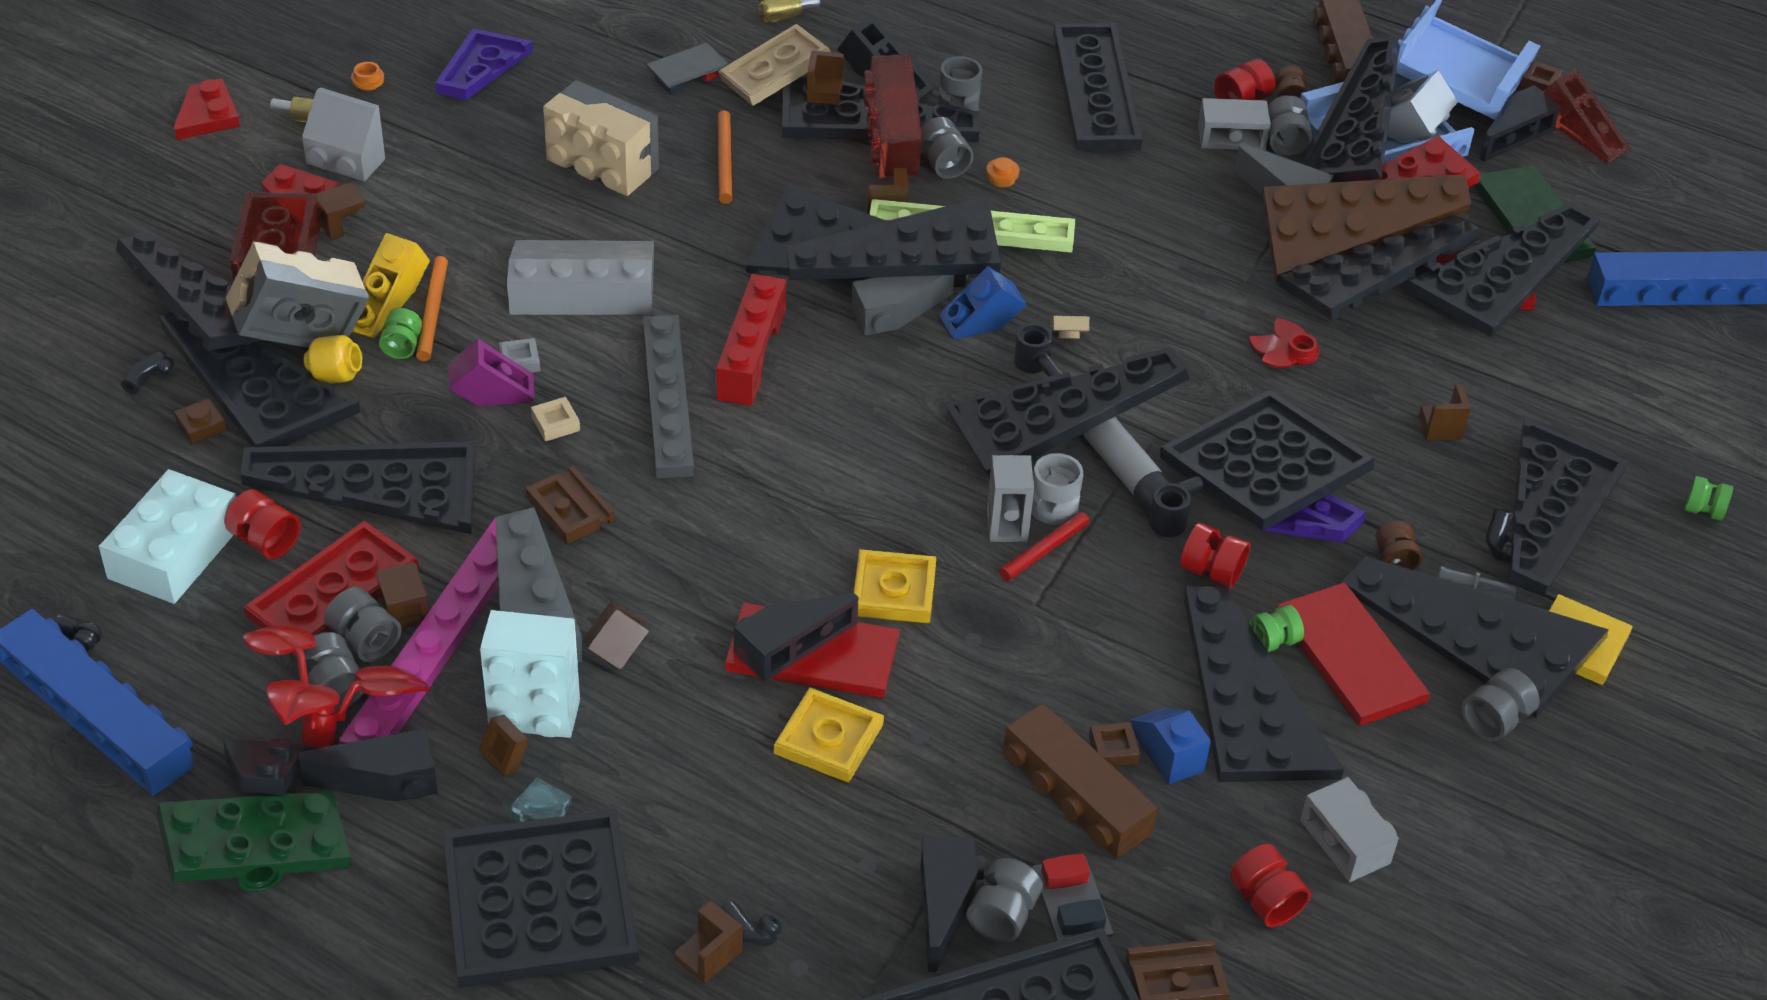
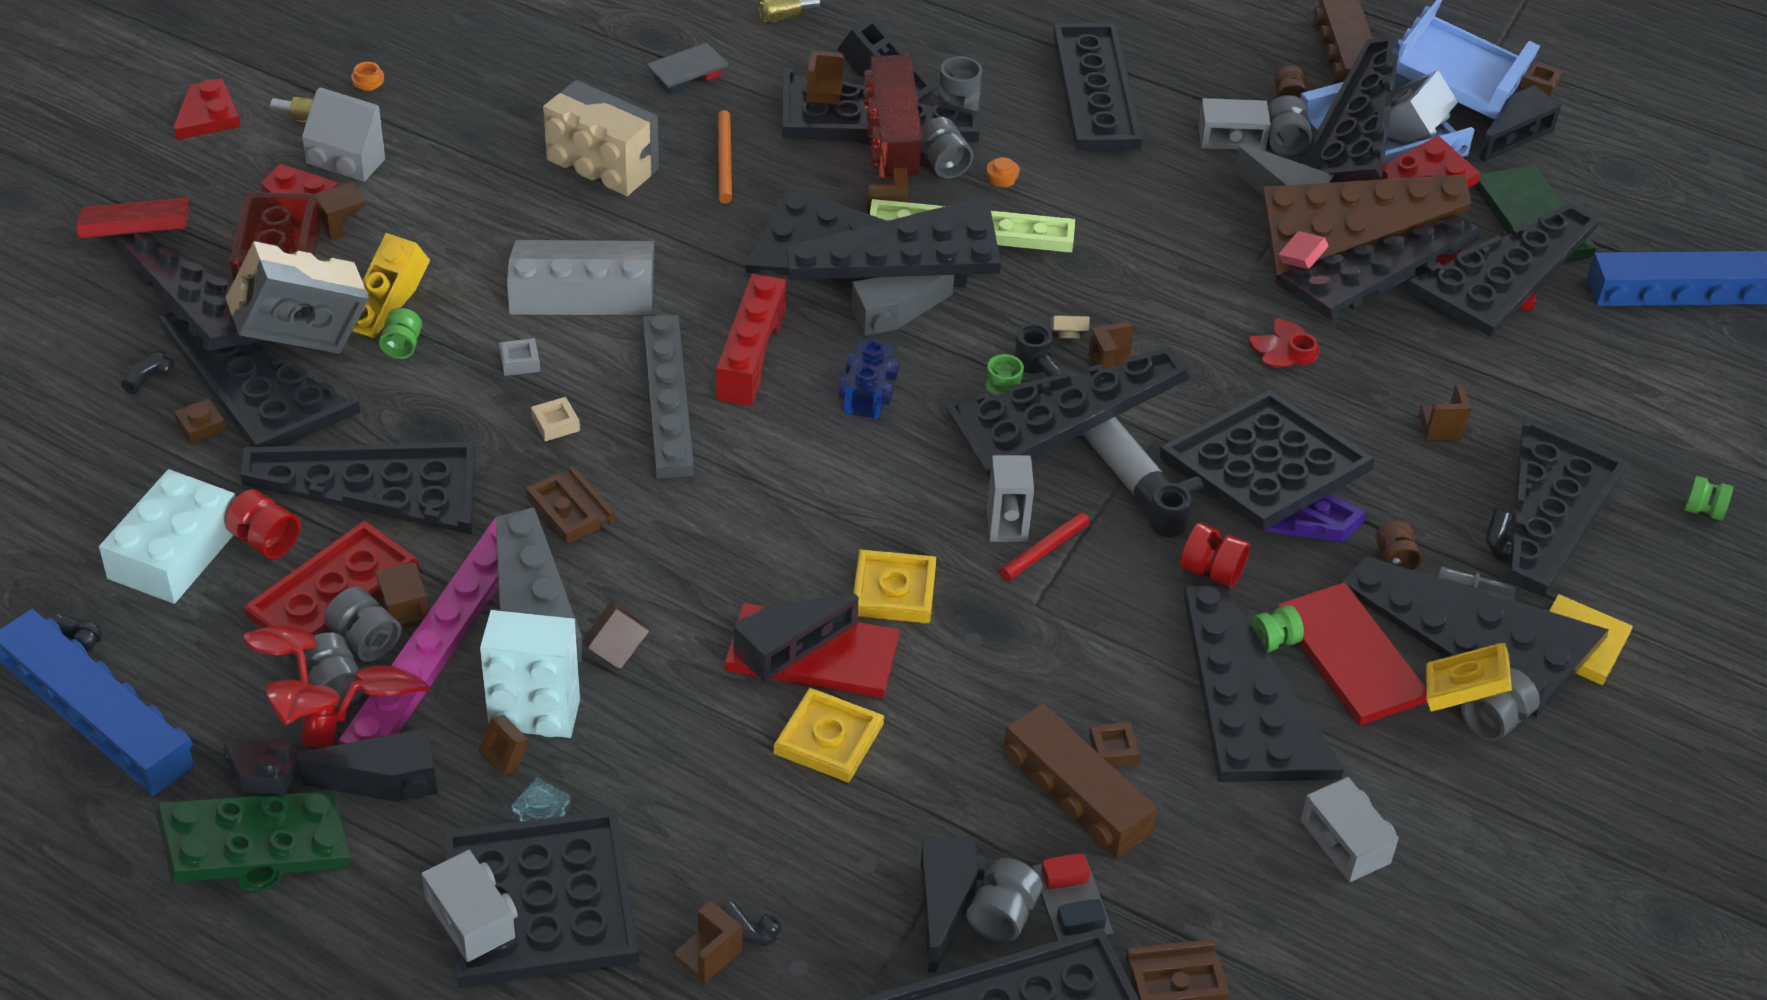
(133, 217): none -> red tile
(333, 359): yellow head -> none
(432, 309): orange bar -> none
(469, 904): none -> light grey brick
(480, 61): dark purple wing -> none
(489, 377): magenta slope -> none
(772, 64): tan tile -> none
(869, 378): none -> clear blue brick
(983, 305): blue slope -> none
(1003, 373): none -> bright green wheel
(1056, 488): light grey wheel -> none
(1111, 344): none -> reddish brown panel
(1173, 742): blue slope -> none
(1247, 82): red wheel -> none
(1273, 891): red wheel -> none
(1303, 250): none -> coral tile
(1468, 676): none -> yellow tile
(1585, 118): clear red slope -> none

